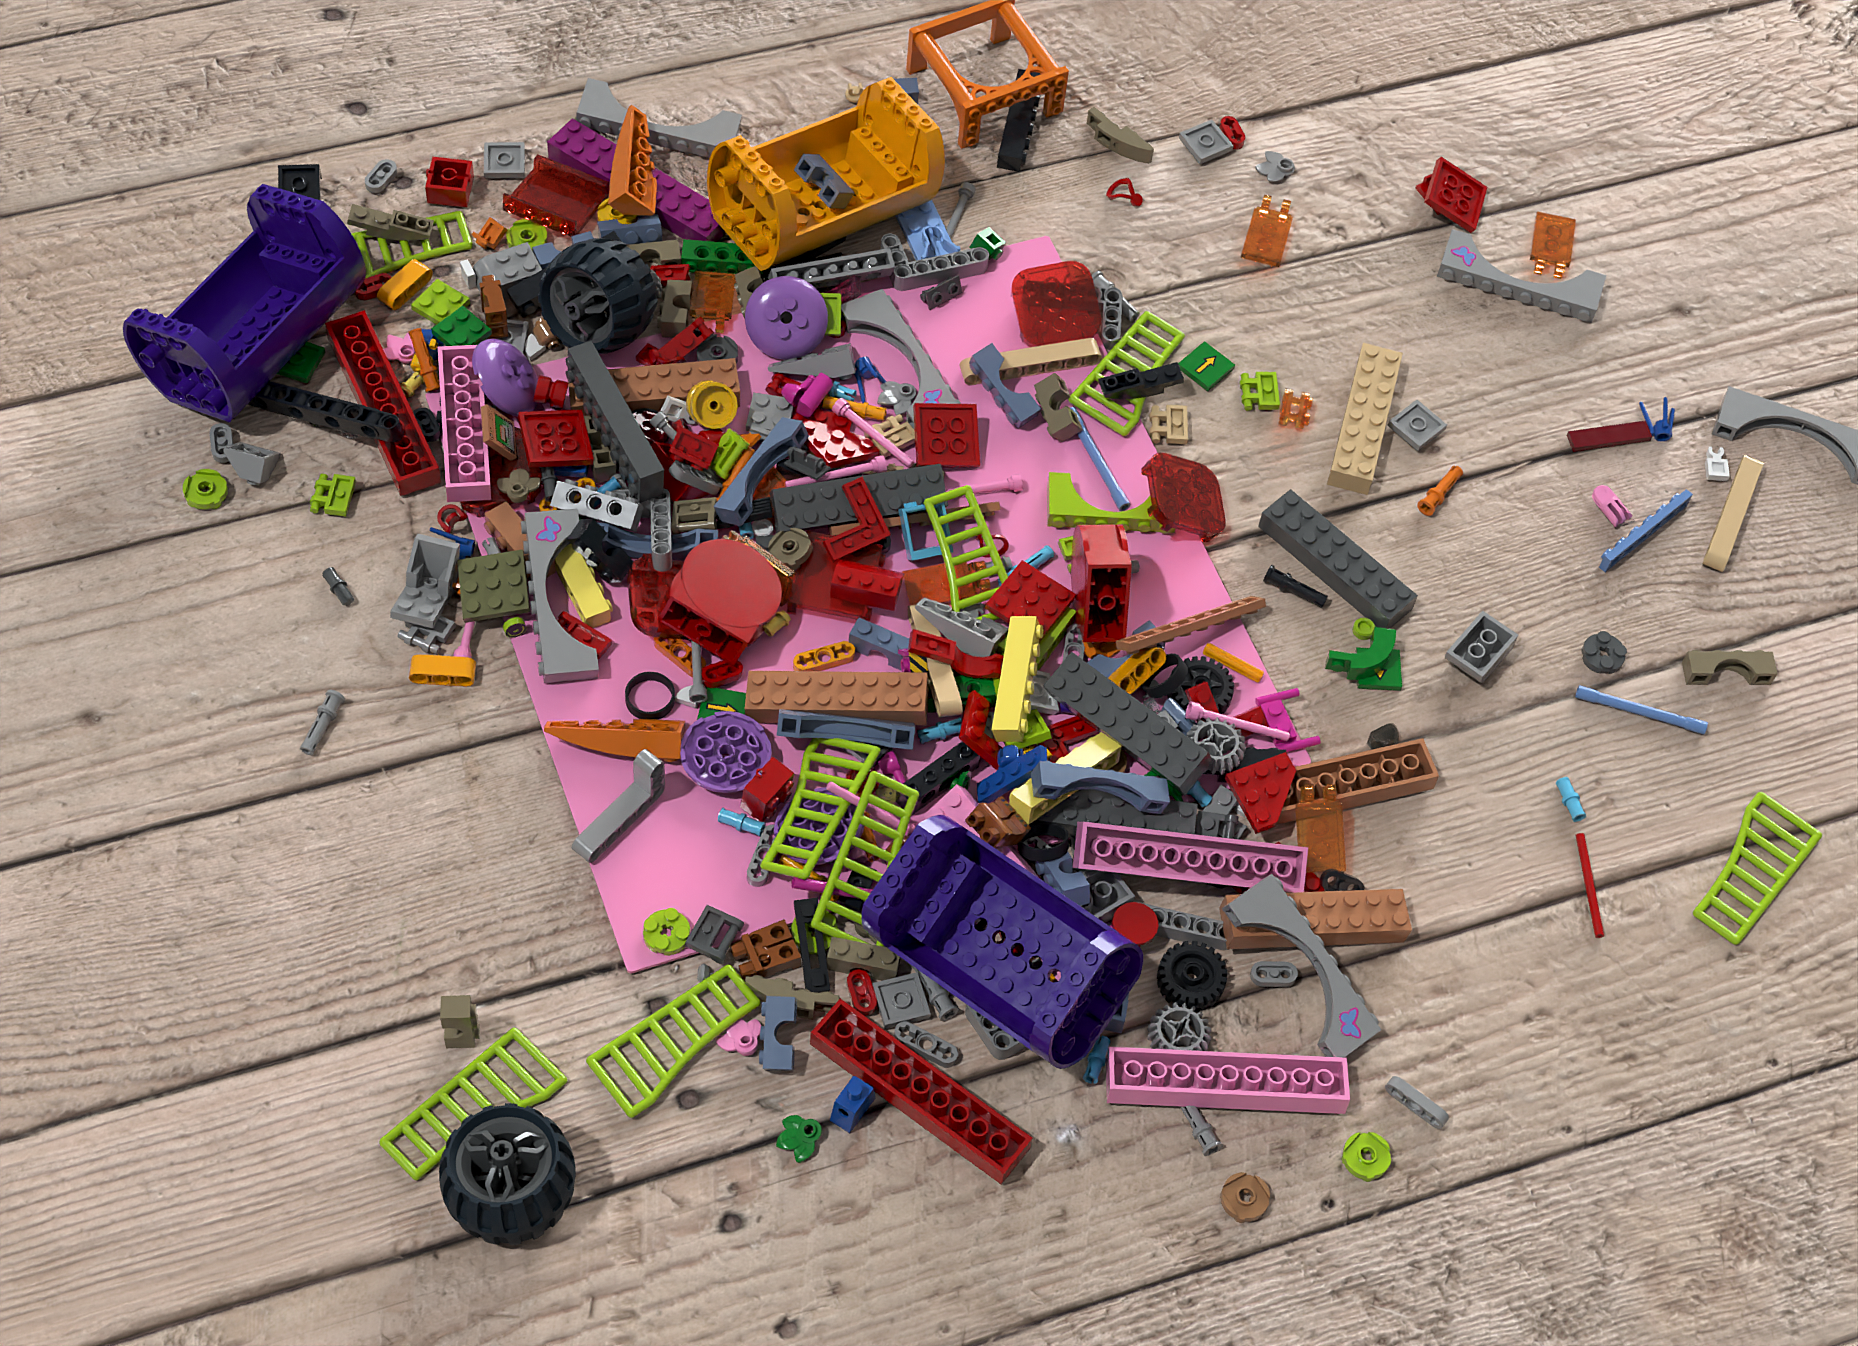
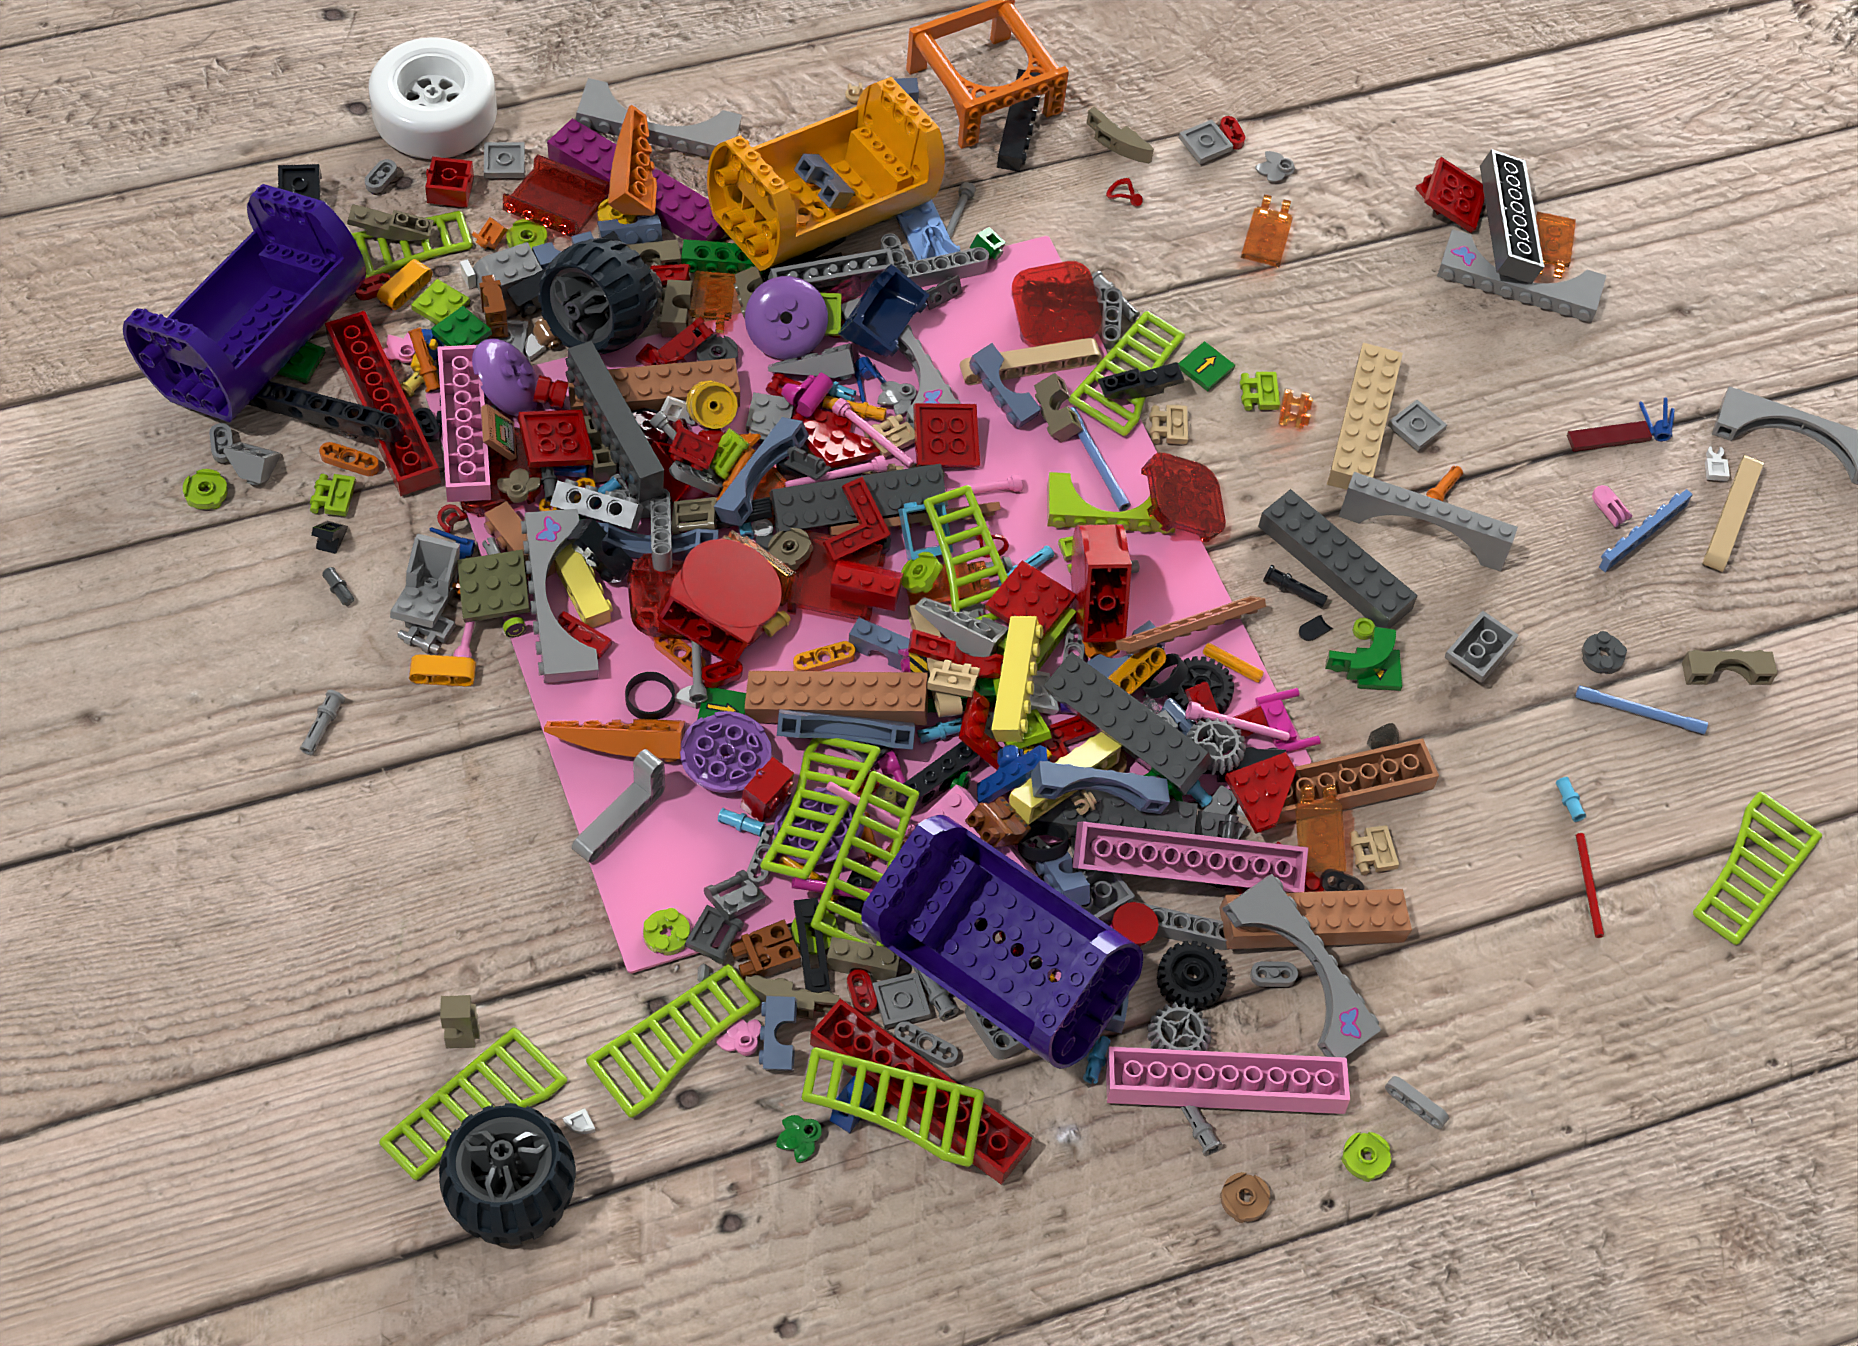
(329, 536): none -> black slope
(342, 452): none -> orange beam
(431, 124): none -> white wheel
(579, 1122): none -> white tile
(737, 901): none -> dark grey plate
(877, 1115): none -> lime bar
(884, 312): none -> dark blue windscreen
(929, 569): none -> lime plate
(953, 678): none -> tan plate
(1087, 800): none -> tan plate
(1314, 628): none -> black piece
(1380, 847): none -> tan plate
(1484, 535): none -> light grey arch
(1511, 216): none -> dark grey brick

